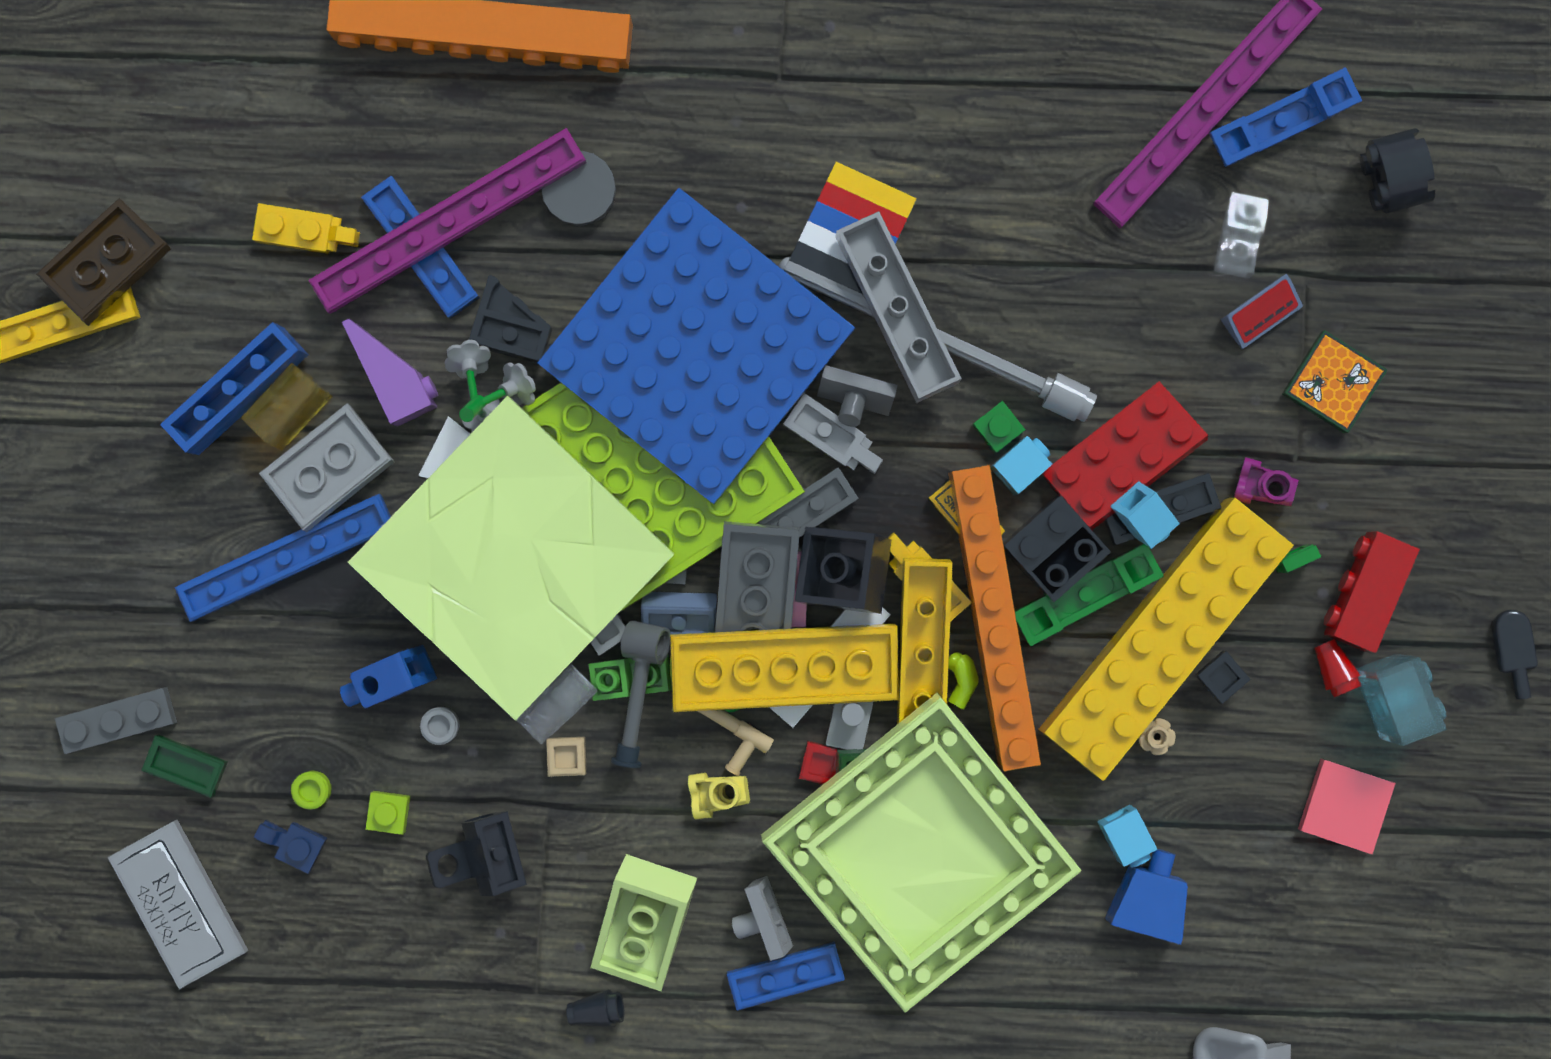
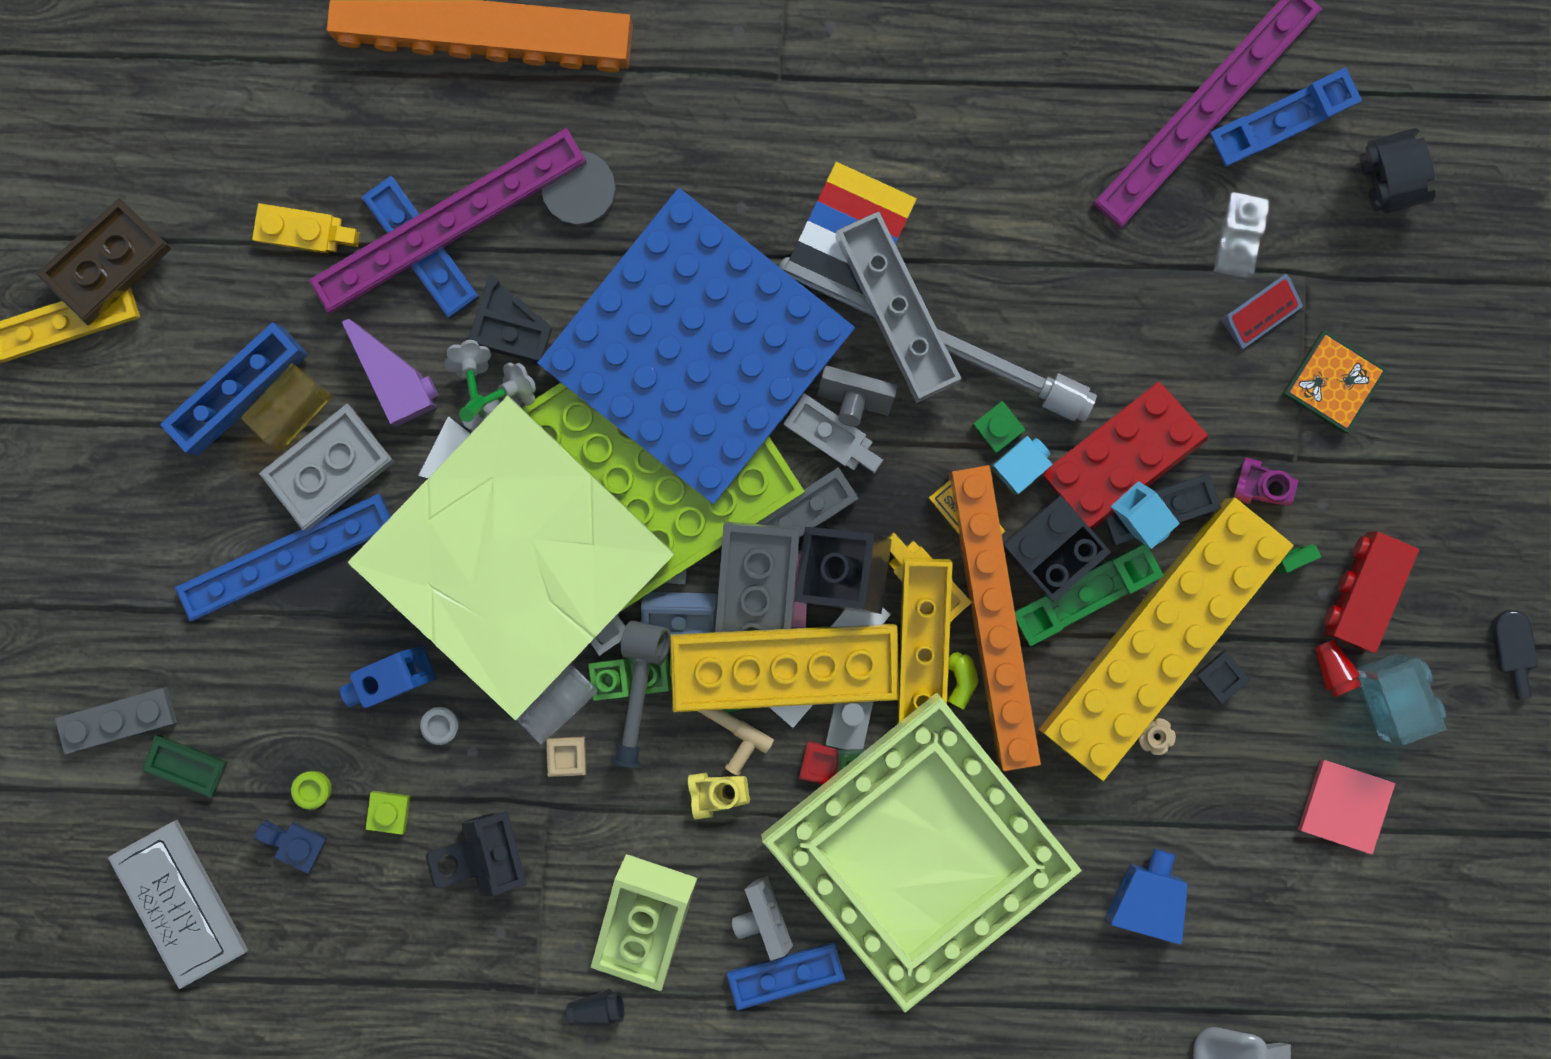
(1127, 836): medium azure brick -> none

